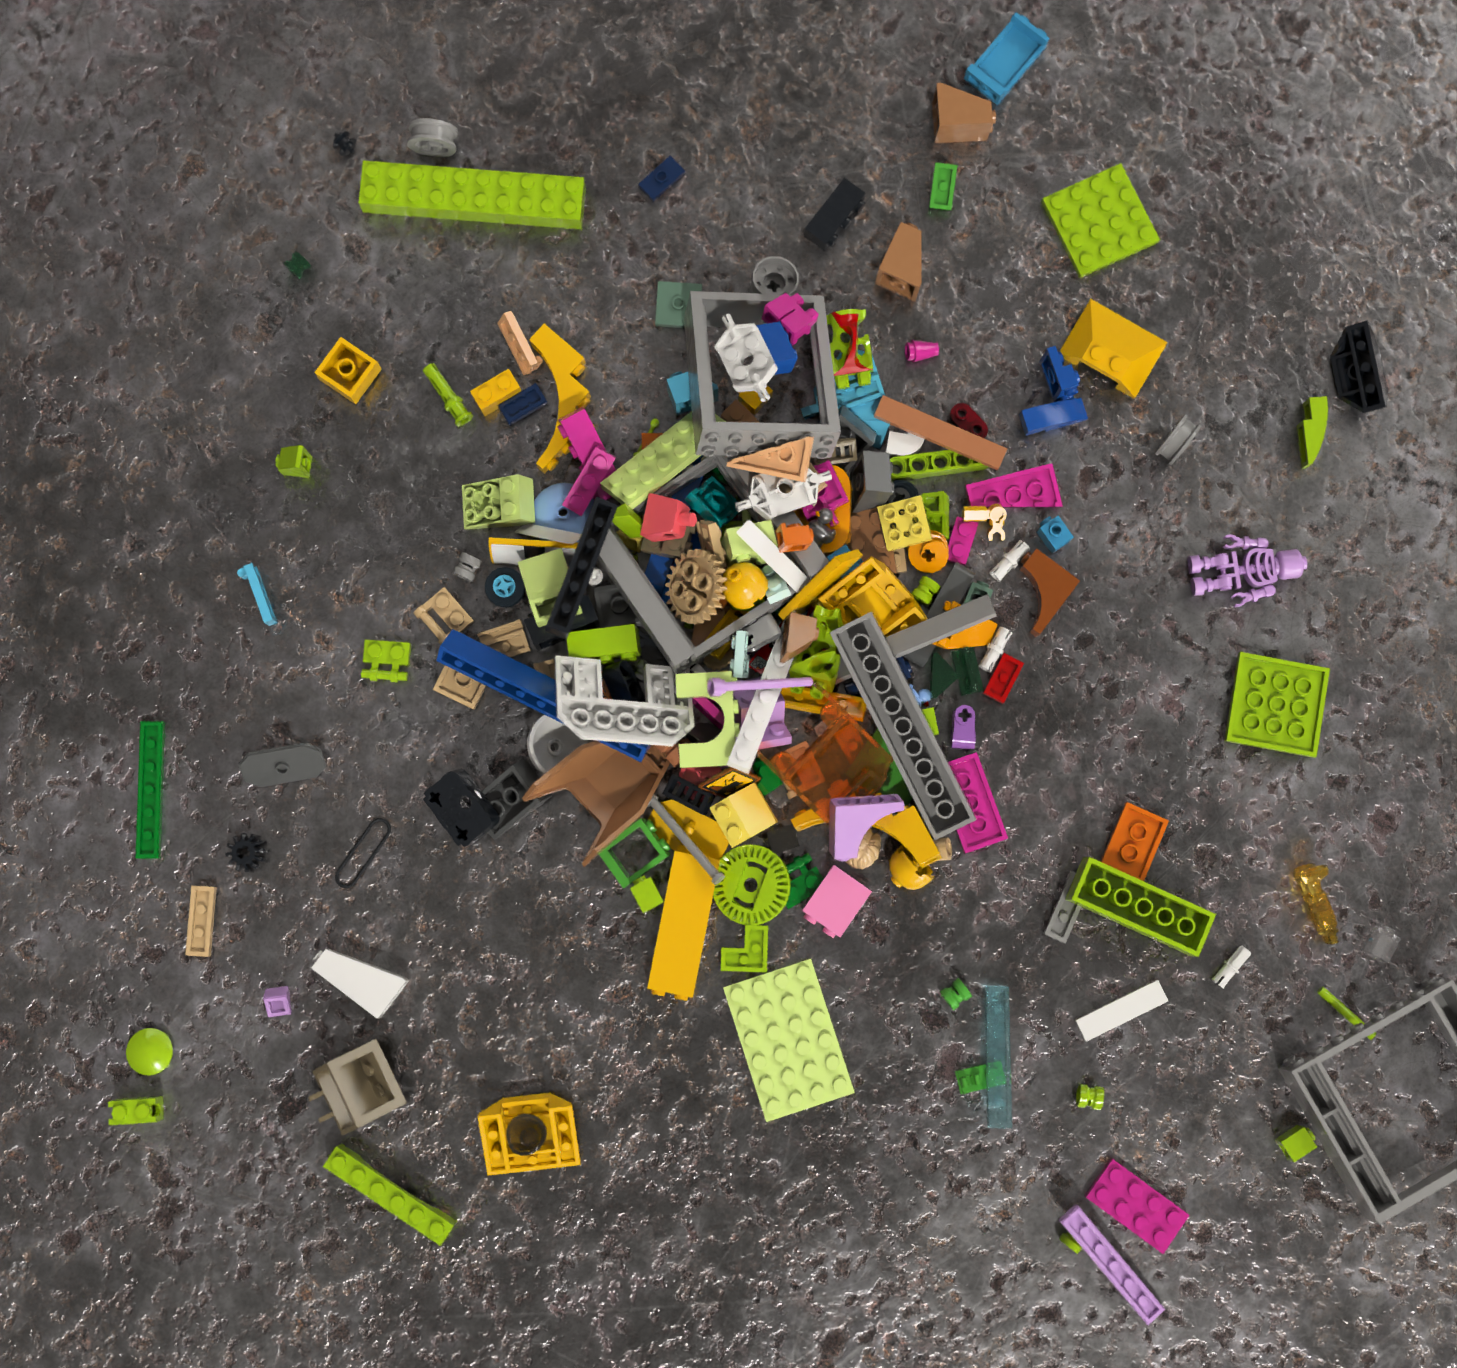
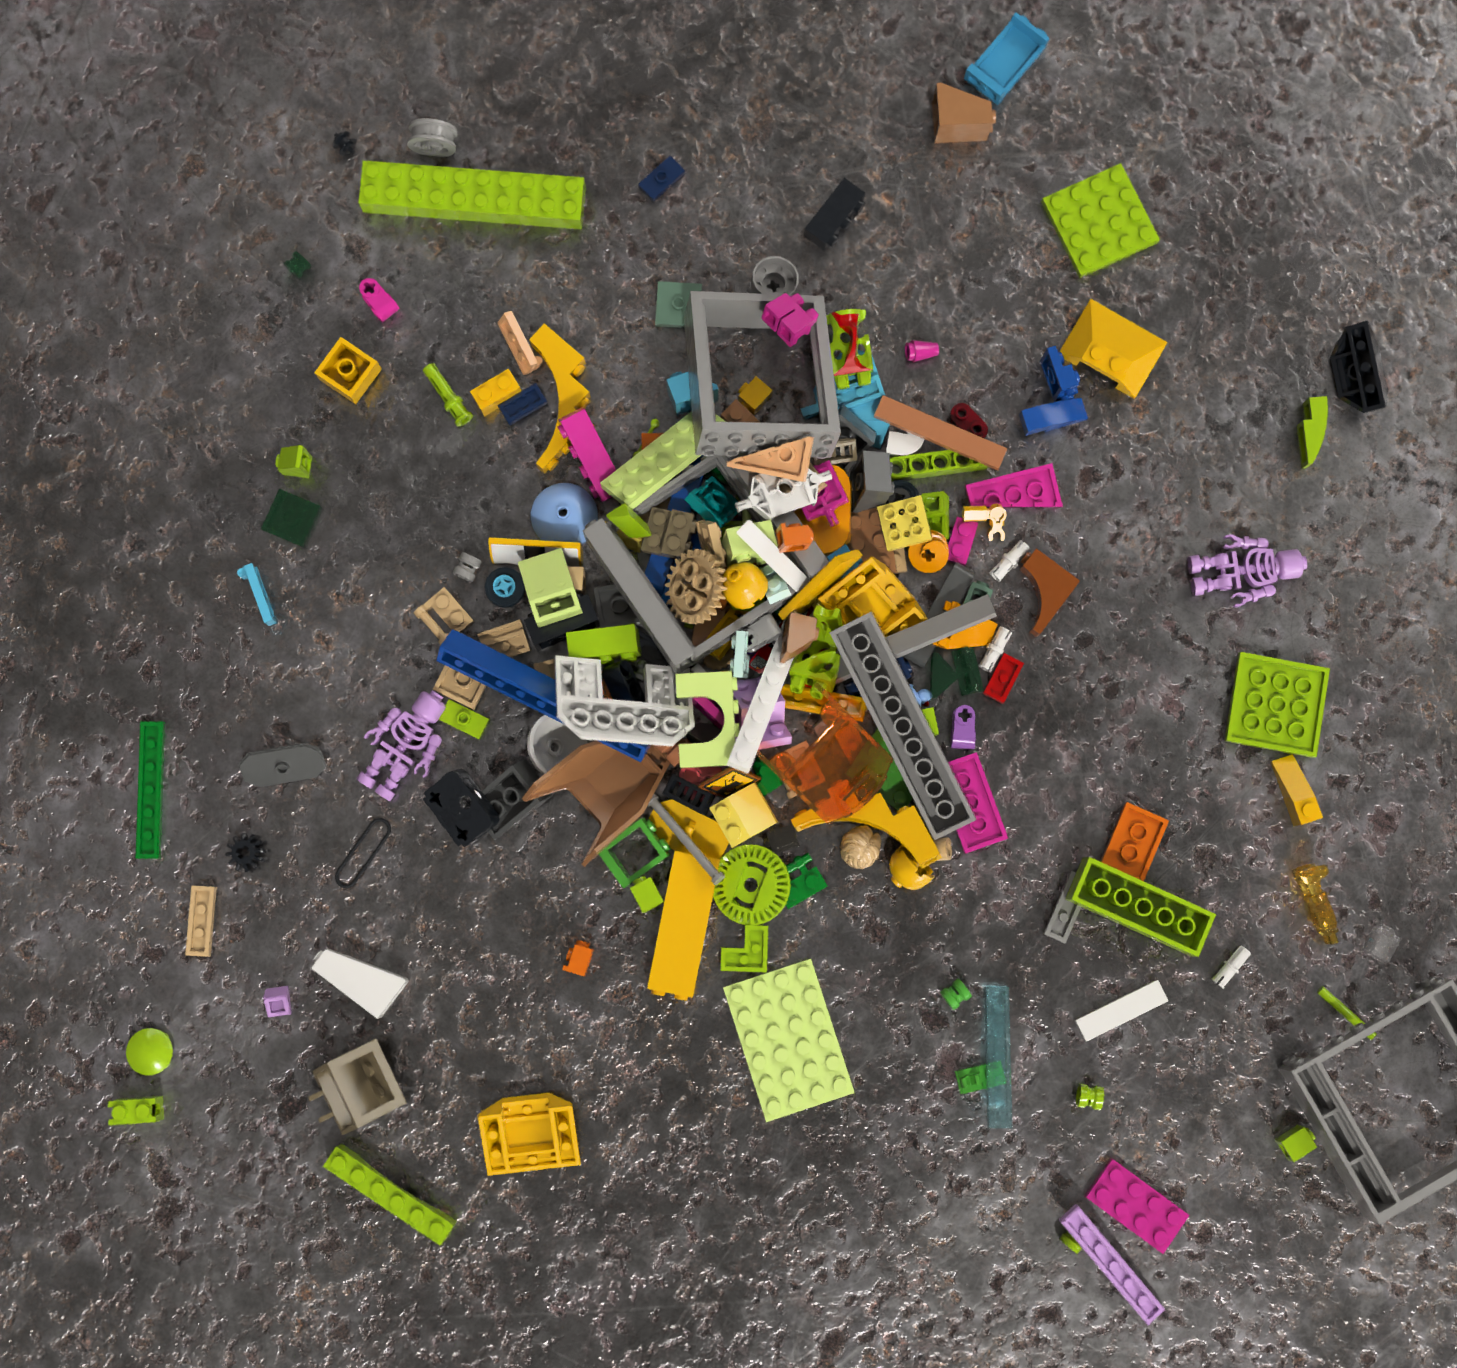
(291, 518): none -> clear green tile
(379, 302): none -> dark pink piece
(386, 653): lime plate -> none
(426, 710): none -> lavender piece
(464, 719): none -> lime plate
(498, 502): yellowish green slope -> none
(526, 1134): clear smoke helmet -> none
(549, 533): white sticker -> none
(579, 958): none -> orange brick
(581, 568): black brick -> none
(588, 480): dark pink plate -> none
(596, 577): white axle -> none
(666, 518): coral torso -> none
(717, 687): lavender piece -> none
(736, 345): white plate -> none
(779, 346): blue brick -> none
(821, 532): flat silver animal -> none
(836, 902): bright pink panel -> none
(853, 817): lavender arch -> none
(902, 263): medium nougat slope -> none
(925, 590): lime wheel -> none
(943, 186): bright green plate -> none
(1054, 533): dark azure brick -> none
(1178, 439): light grey wheel -> none
(1296, 791): none -> yellow slope

